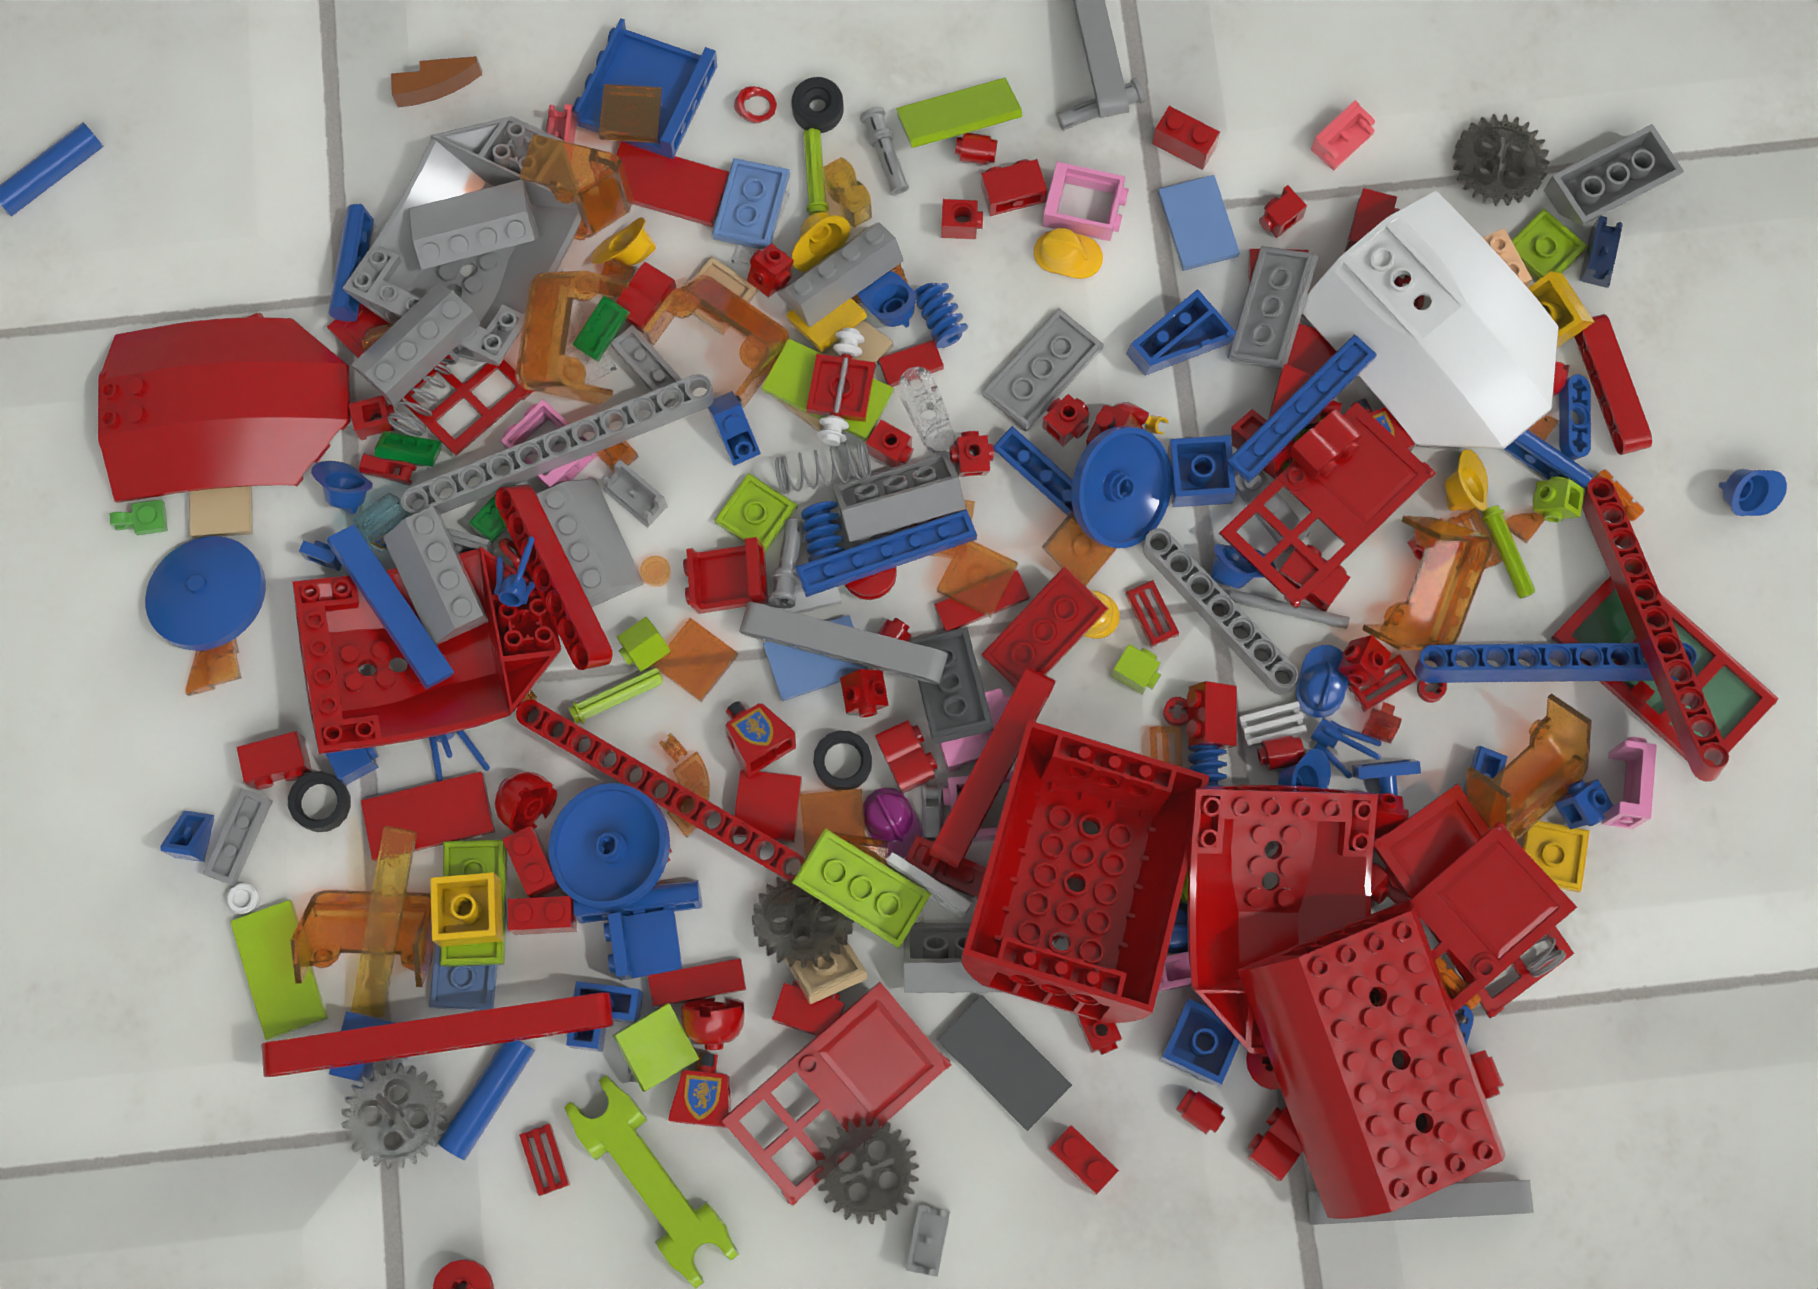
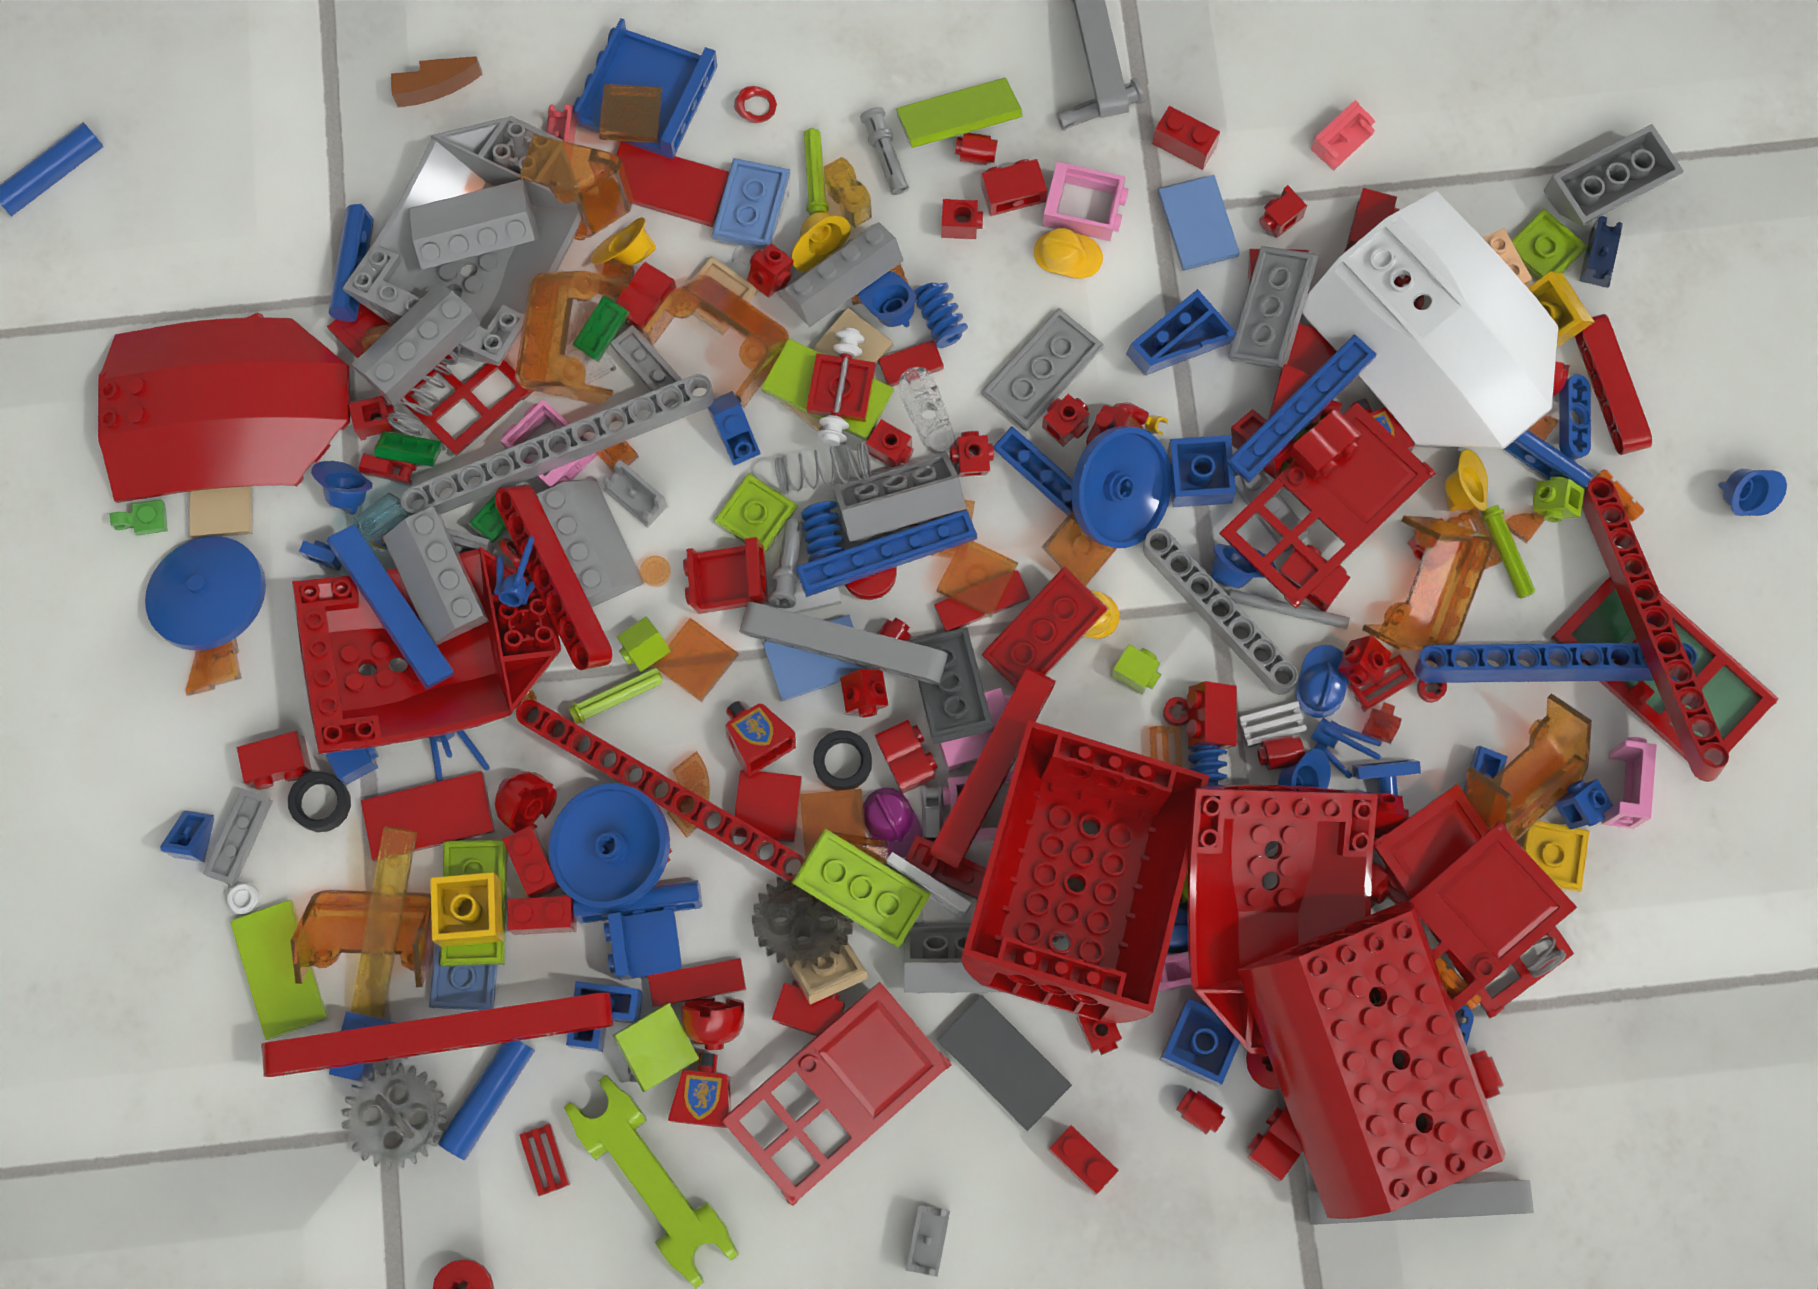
(673, 748): clear orange bush -> none
(813, 89): black tyre -> none
(823, 332): yellow tile -> none
(876, 1199): clear smoke gear -> none
(1162, 636): red tile -> none
(1473, 156): clear smoke gear -> none

